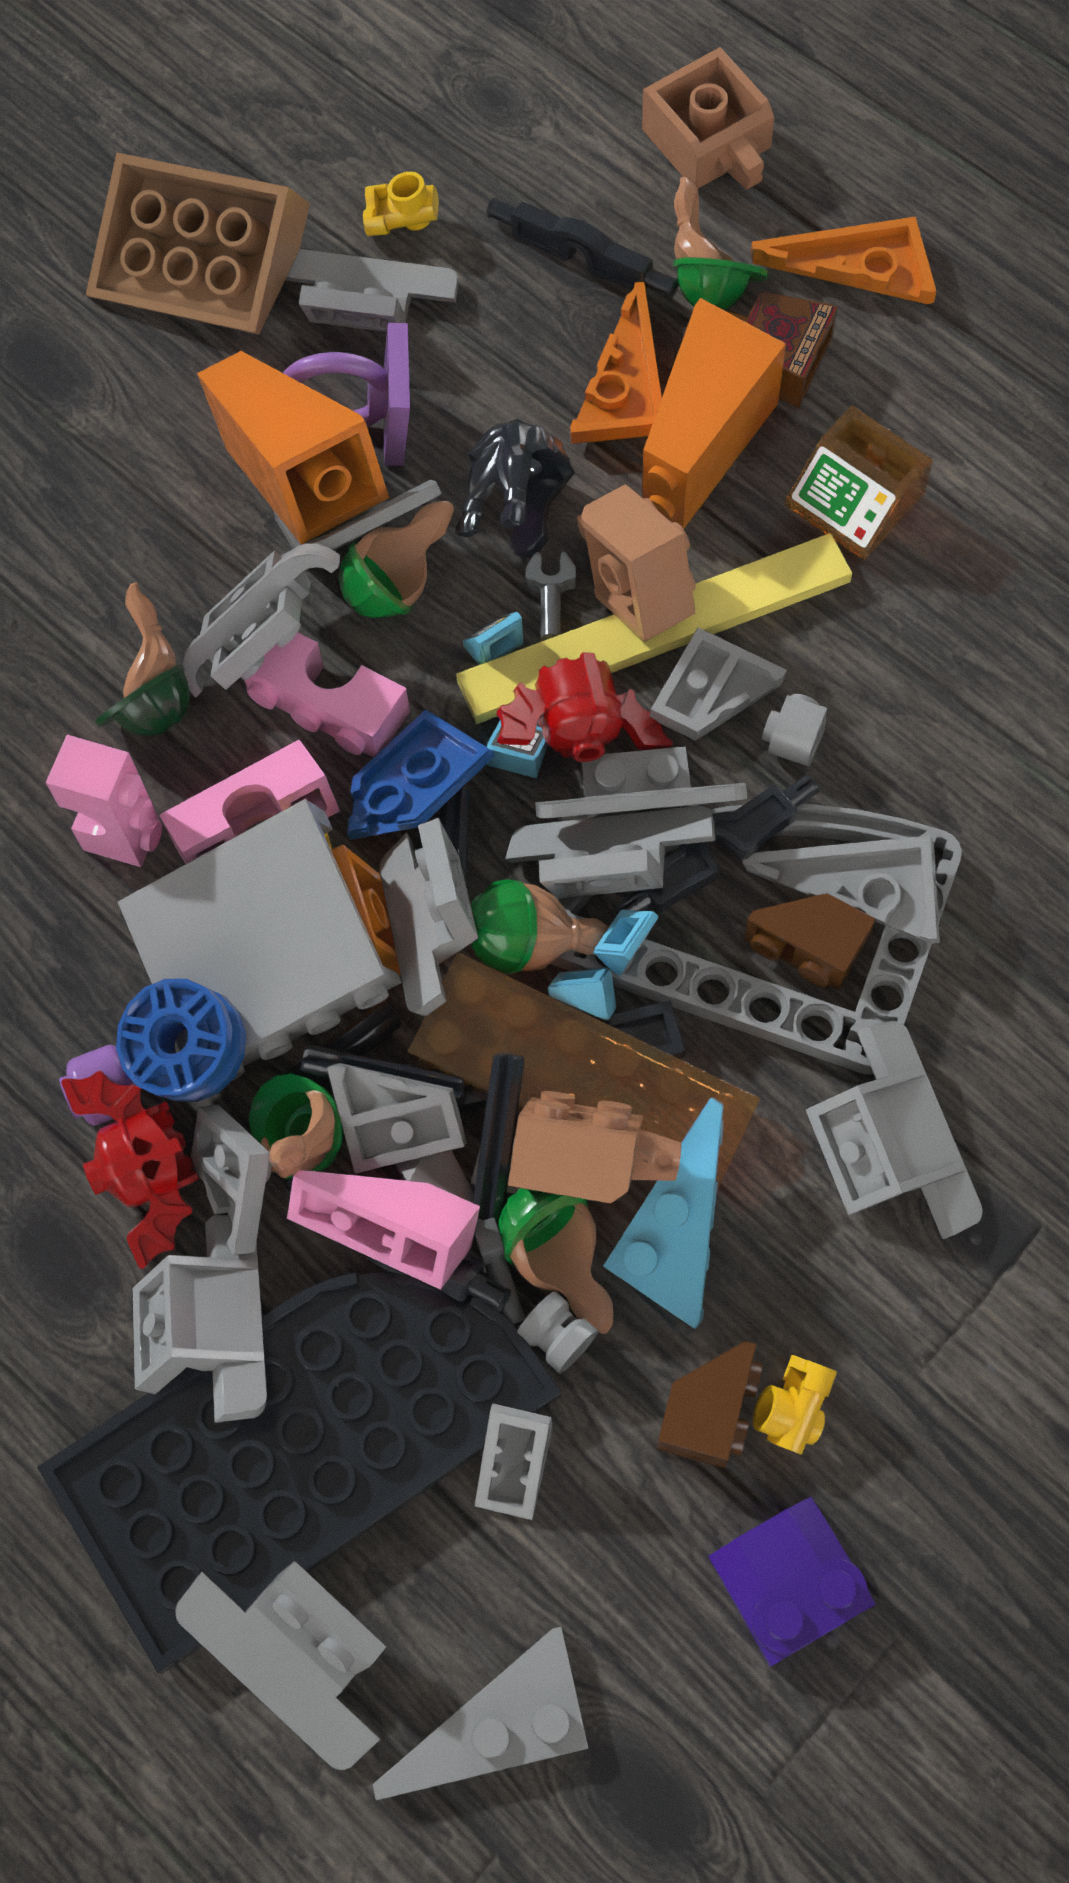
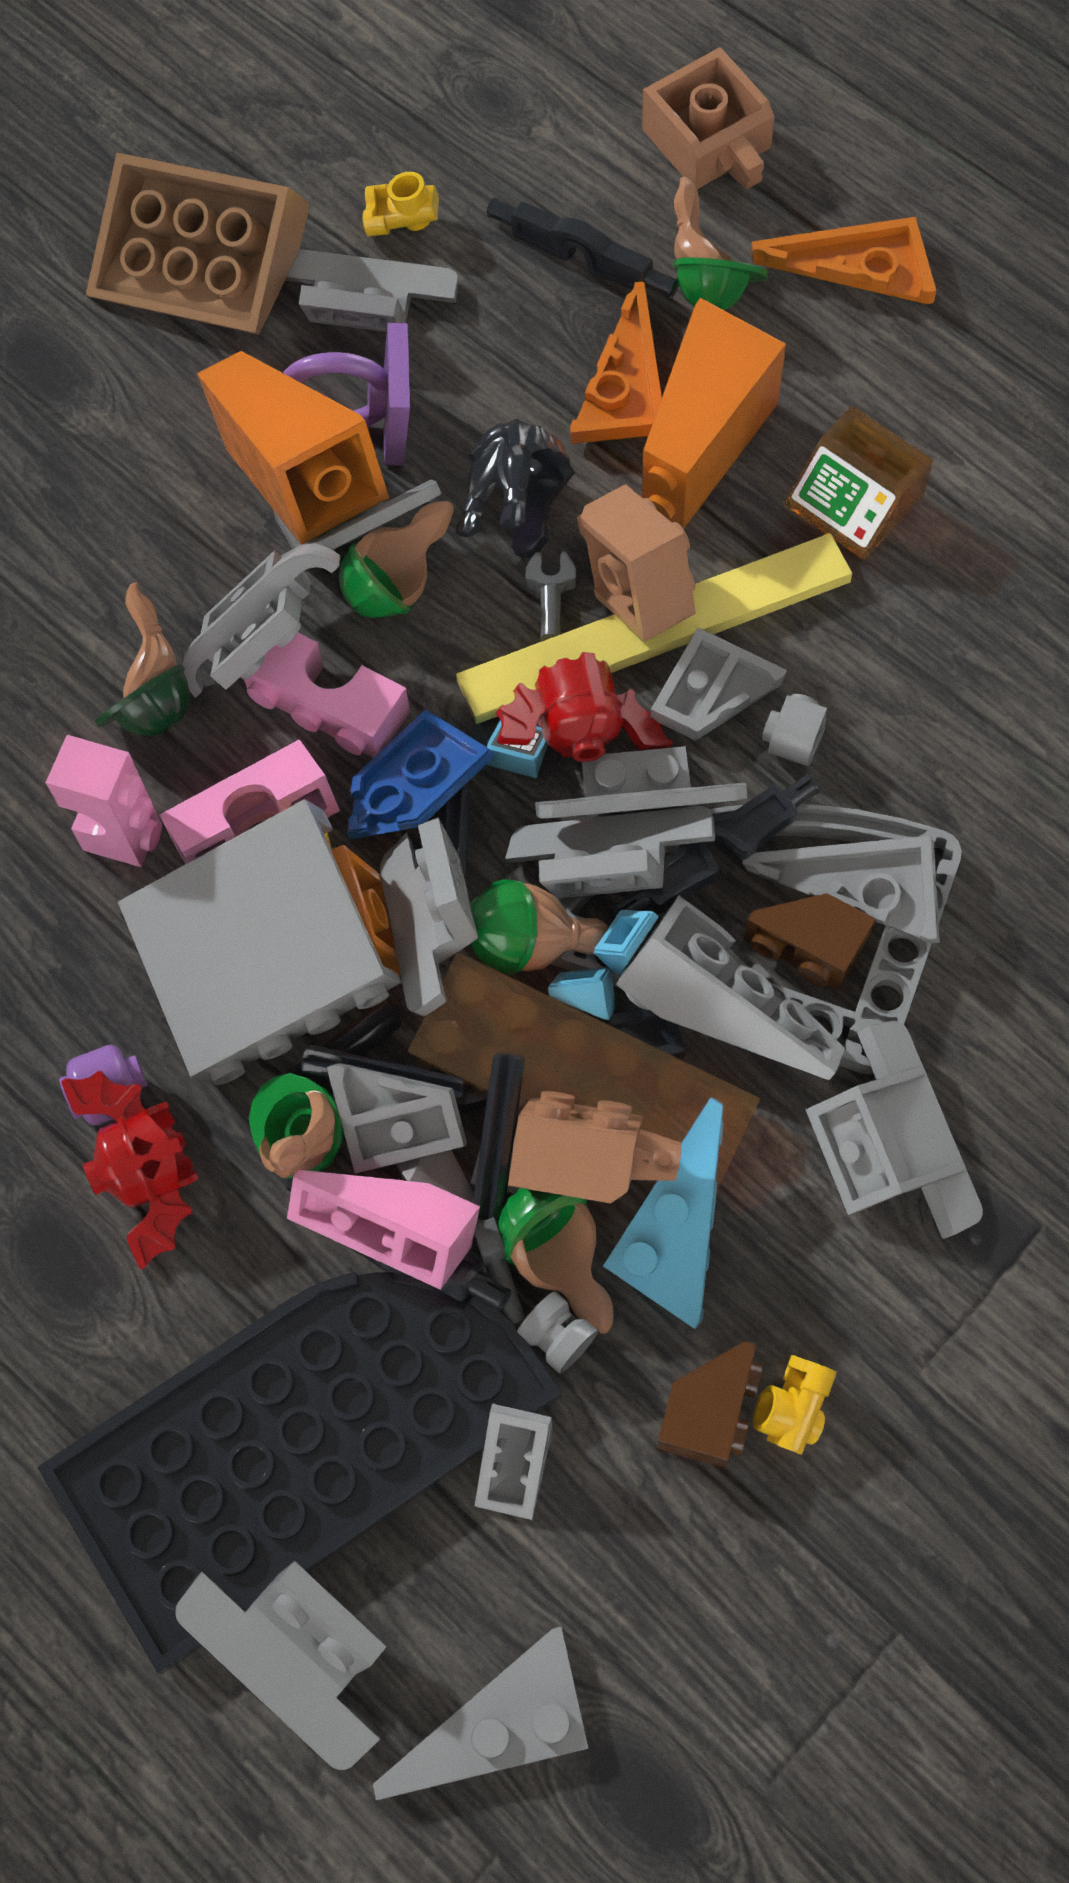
(149, 1035): blue wheel -> none
(204, 1319): light grey plate -> none
(233, 1171): light grey wing -> none
(495, 638): medium azure slope -> none
(701, 984): none -> light grey wedge
(791, 1580): dark purple slope -> none
(806, 330): torso -> none

